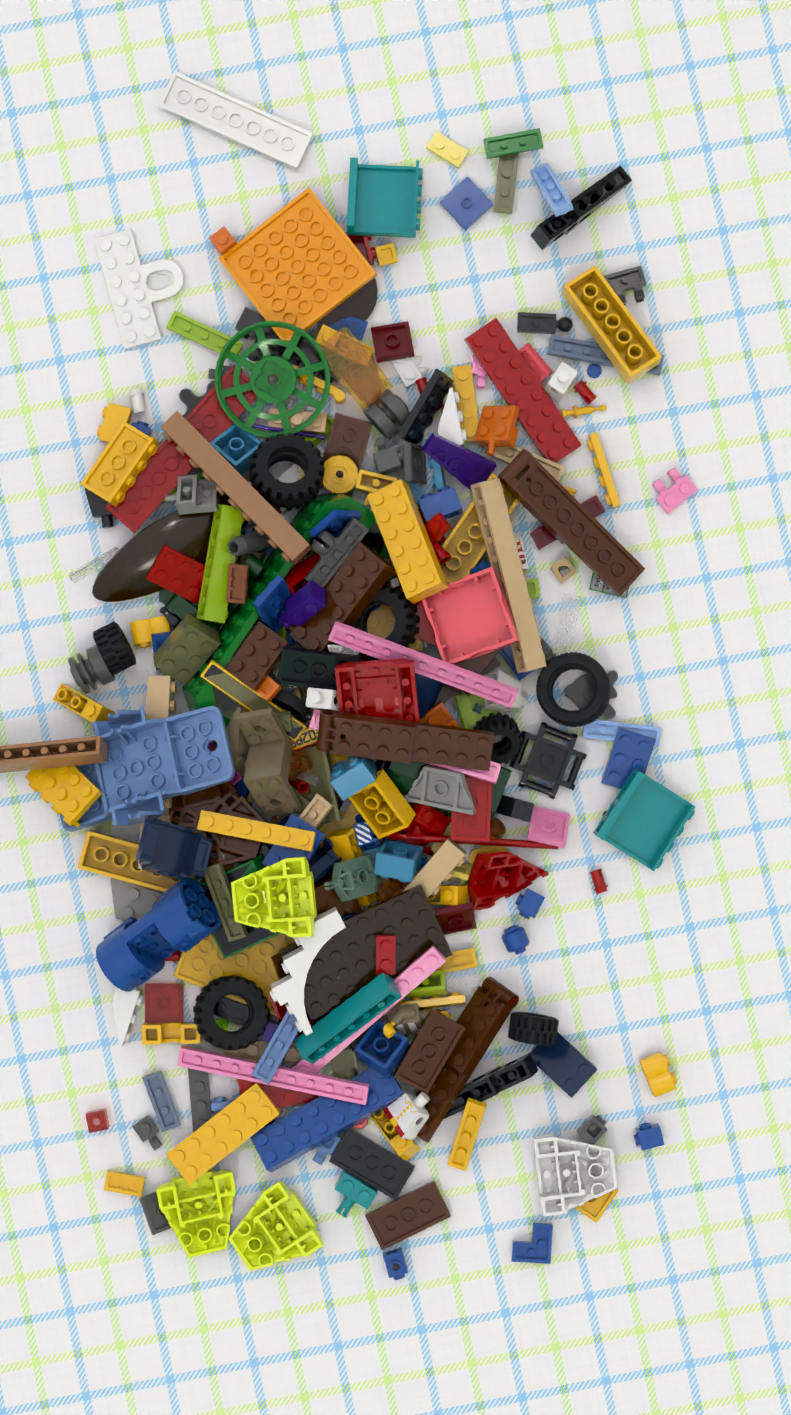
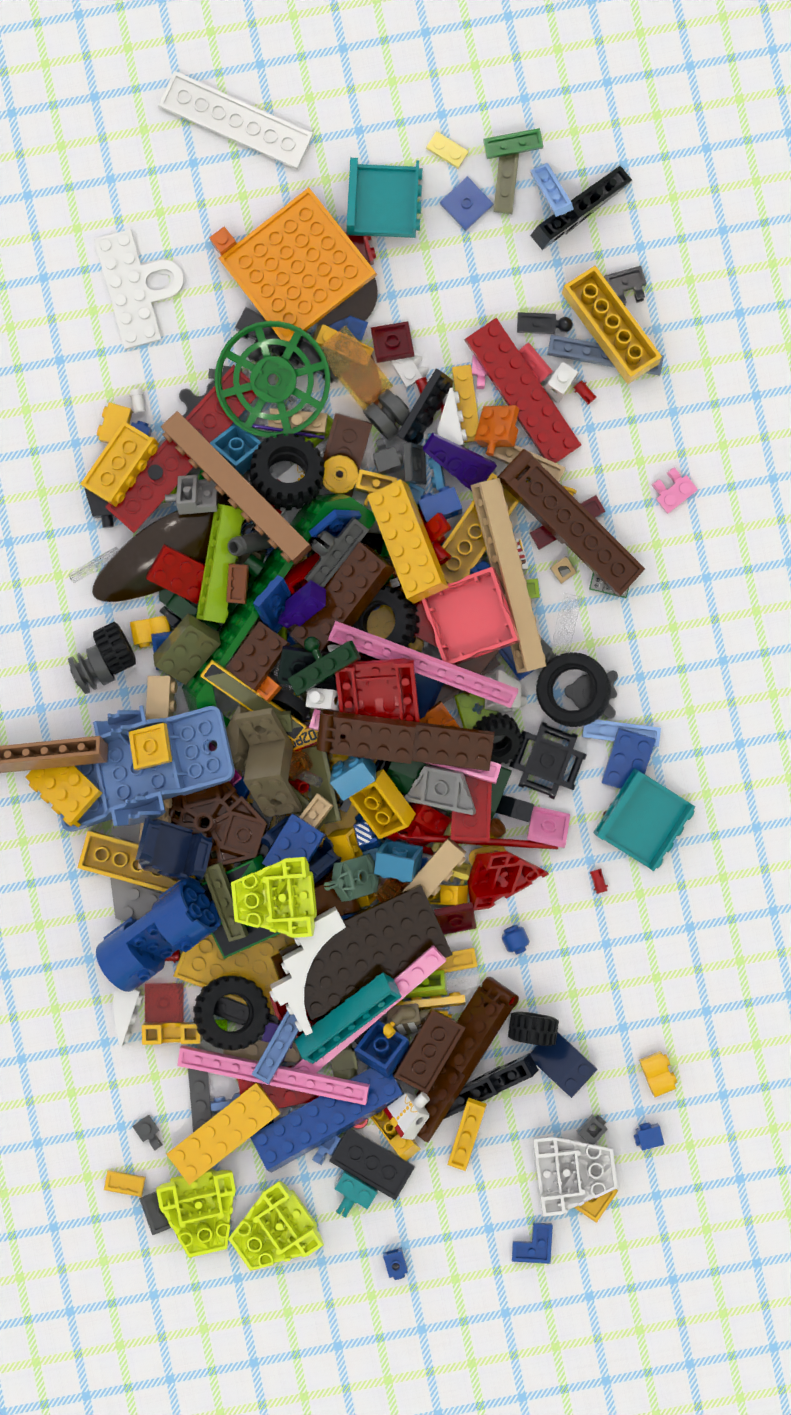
(81, 704): yellow slope -> none
(100, 1114): clear red plate -> none
(150, 746): none -> yellow plate
(155, 472): none -> black piece
(161, 1101): sand blue plate -> none
(201, 333): lime plate -> none
(256, 831): yellow plate -> none
(323, 666): none -> dark green plate
(339, 395): yellow plate -> none
(385, 954): red plate -> none
(386, 254): yellow plate -> none
(408, 1215): reddish brown plate -> none
(529, 903): blue brick -> none
(581, 411): yellow piece -> none
(594, 370): blue piece -> none
(600, 463): yellow plate -> none

